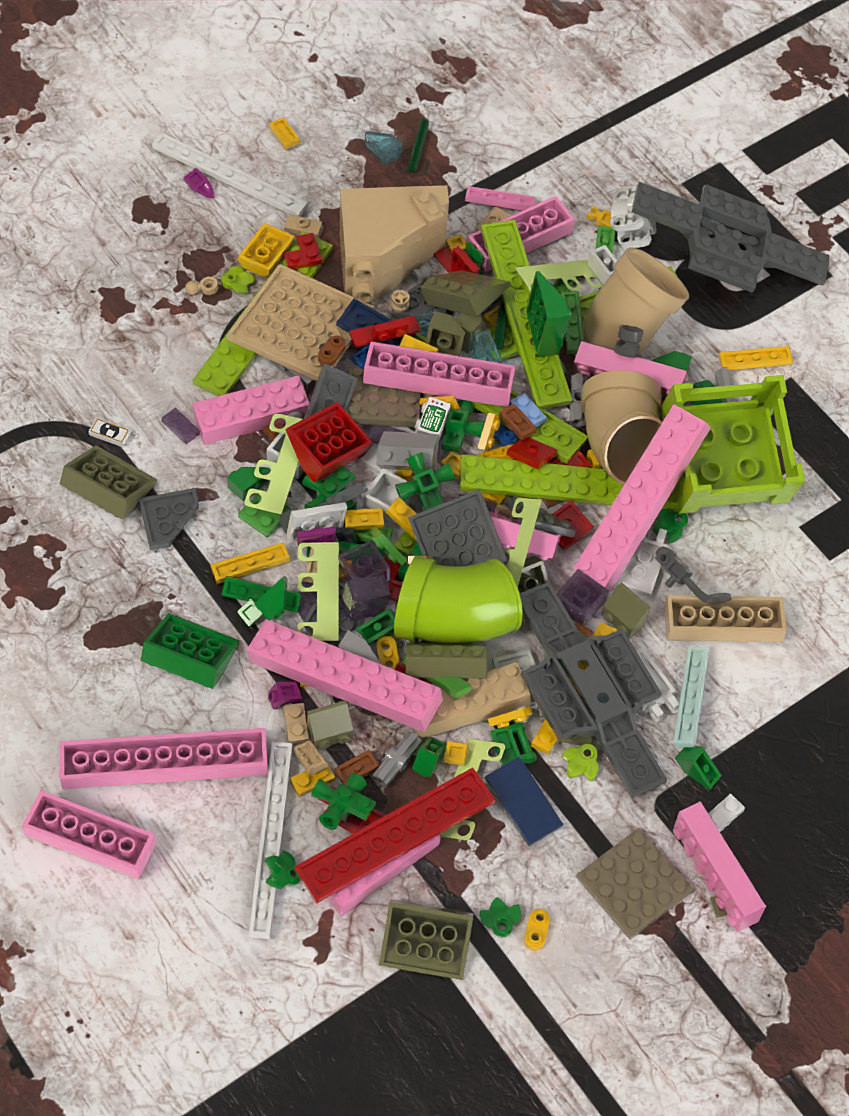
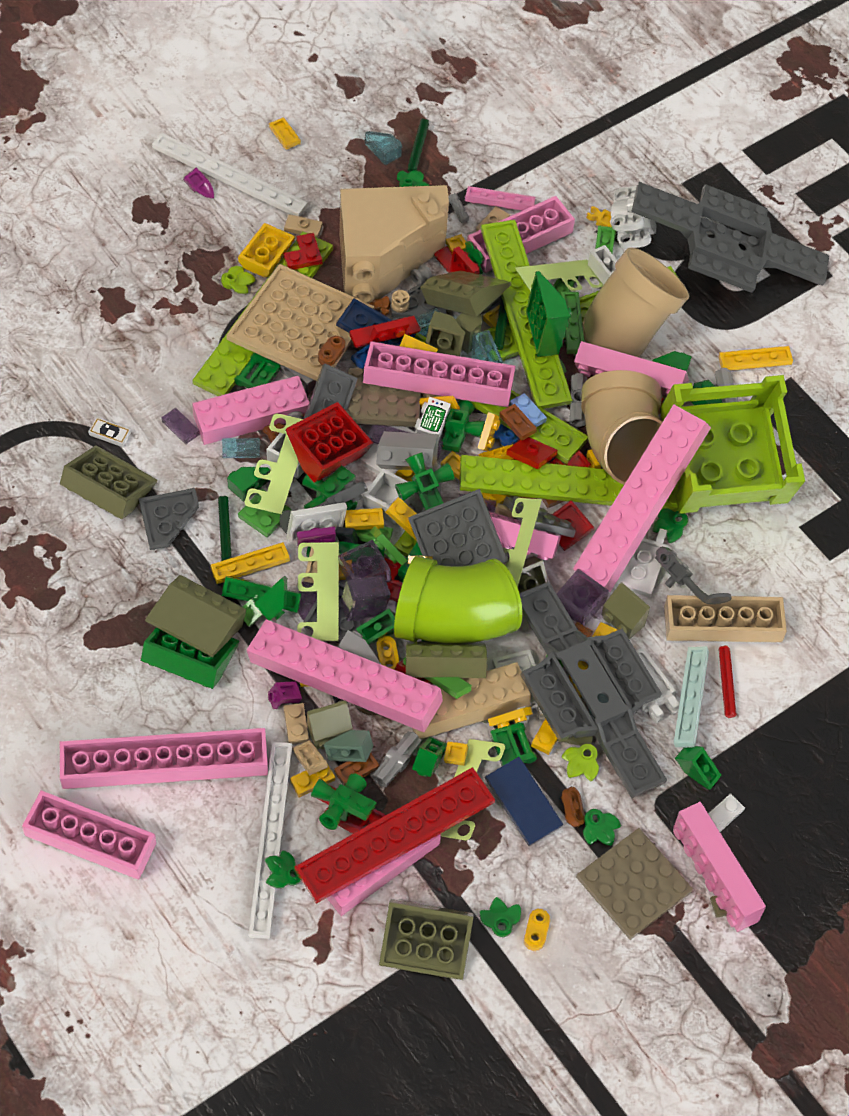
(196, 615): none -> olive slope
(207, 285): tan plate -> none
(224, 523): none -> dark green axle
(241, 447): none -> clear light blue plate
(262, 375): none -> green plate
(350, 746): none -> sand green slope
(383, 304): none -> dark orange piece
(411, 179): none -> green plate
(458, 208): none -> light grey axle
(573, 806): none -> dark orange plate
(601, 830): none -> green plate
(628, 341): dark grey wheel -> none
(727, 681): none -> red axle

